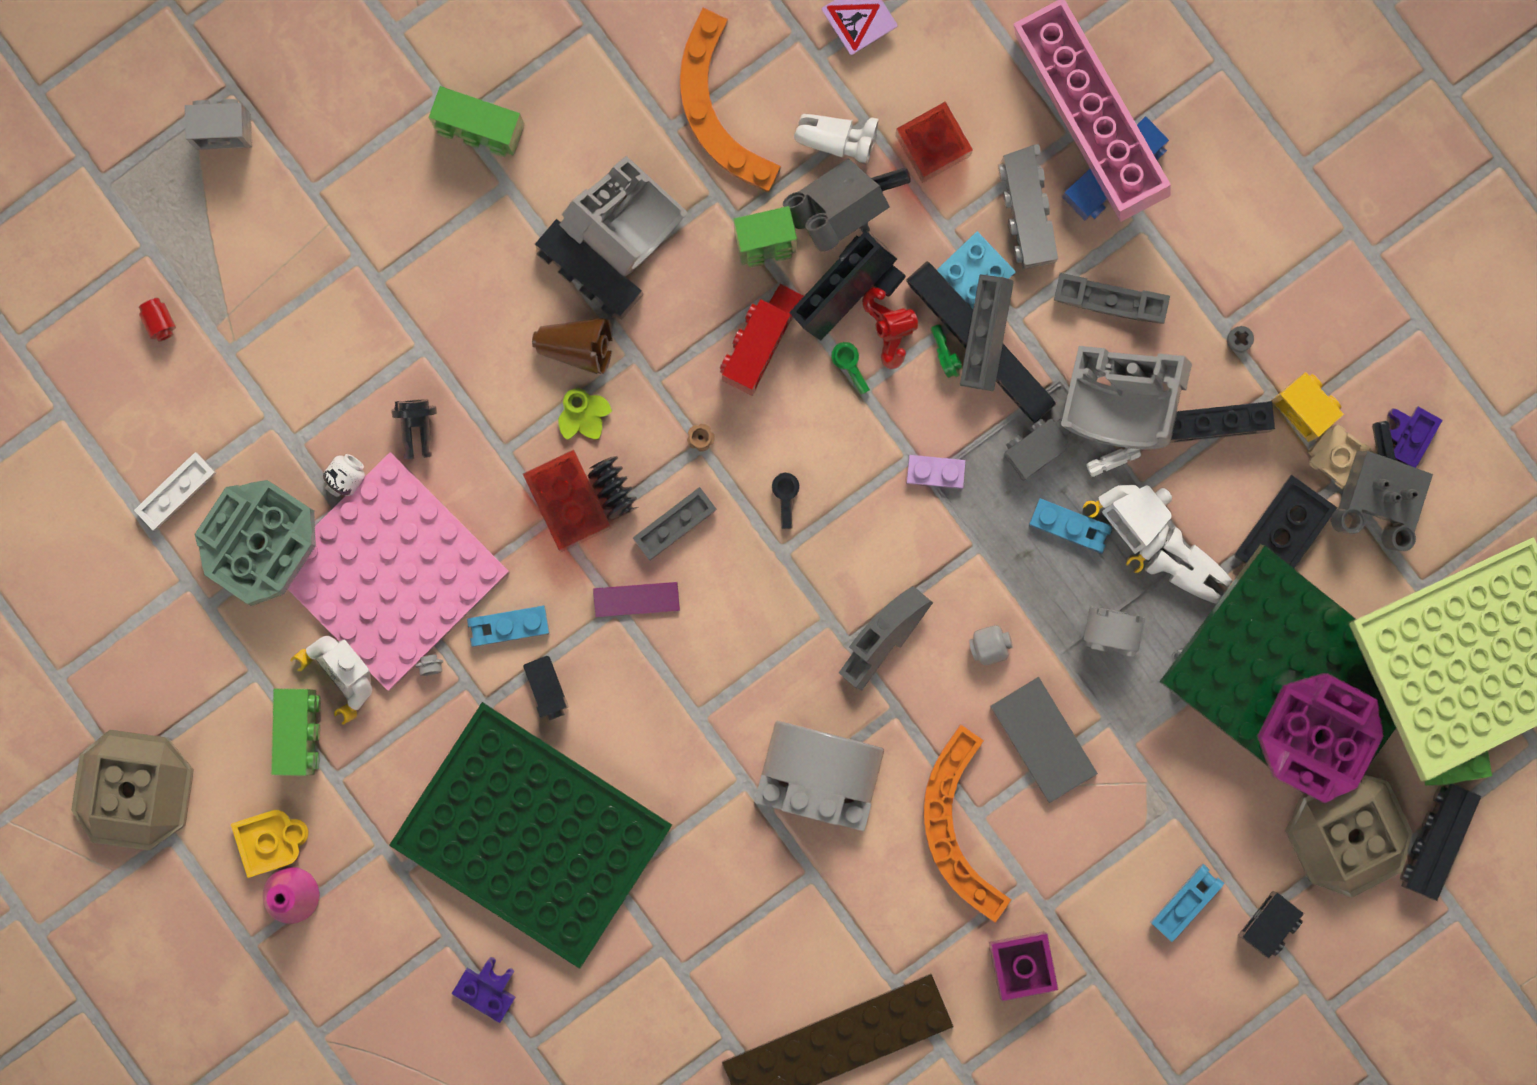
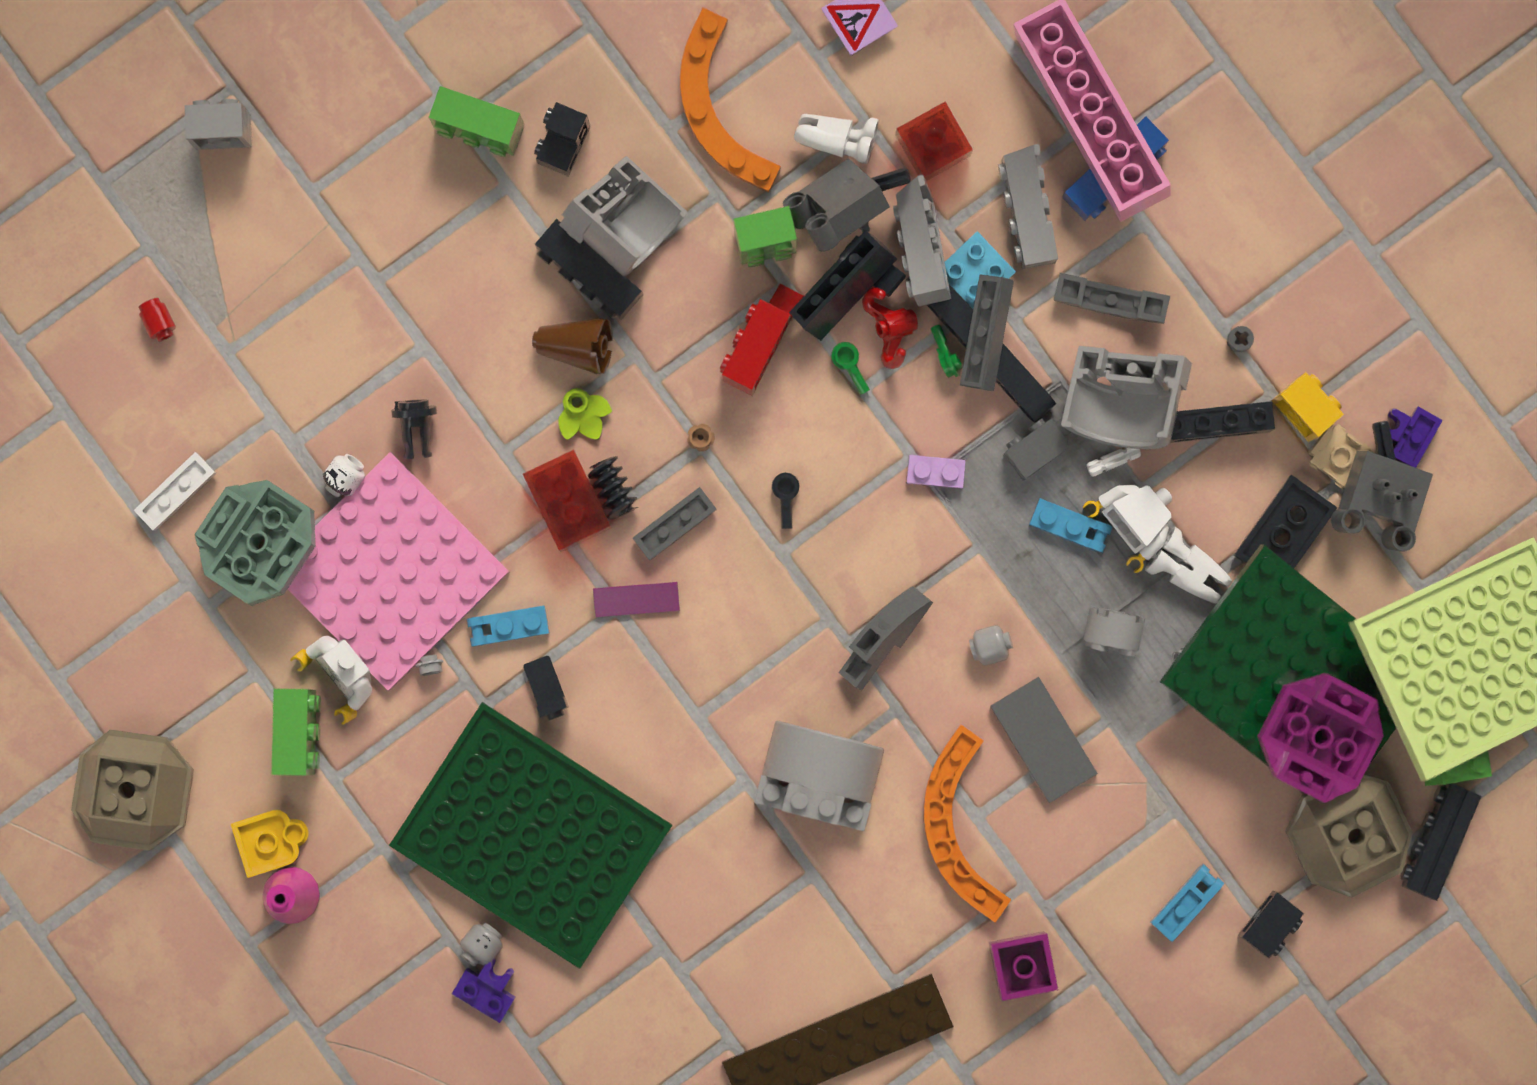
(481, 944): none -> light grey head
(564, 138): none -> black brick
(922, 243): none -> light grey wedge

